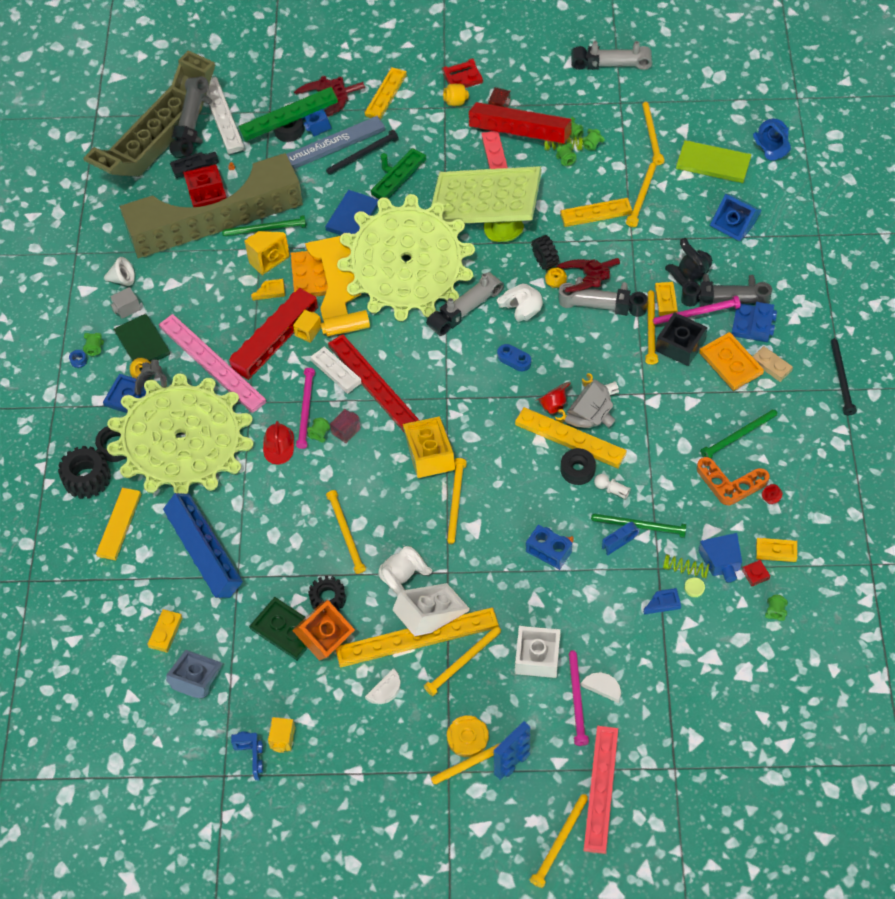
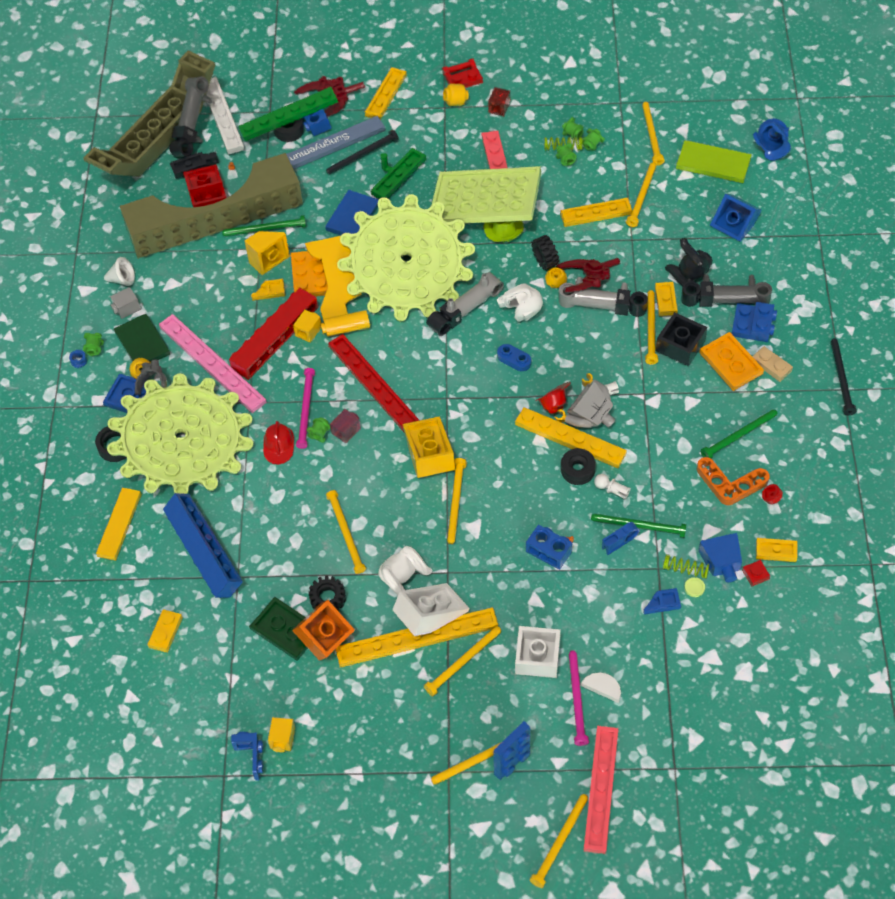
(80, 460): black tyre -> none
(193, 674): sand blue slope -> none
(336, 370): white plate -> none
(385, 690): white tile -> none
(467, 736): yellow tile -> none
(520, 122): red brick -> none
(639, 57): light grey piece -> none
(735, 302): dark pink bar -> none
(776, 607): bright green brick -> none

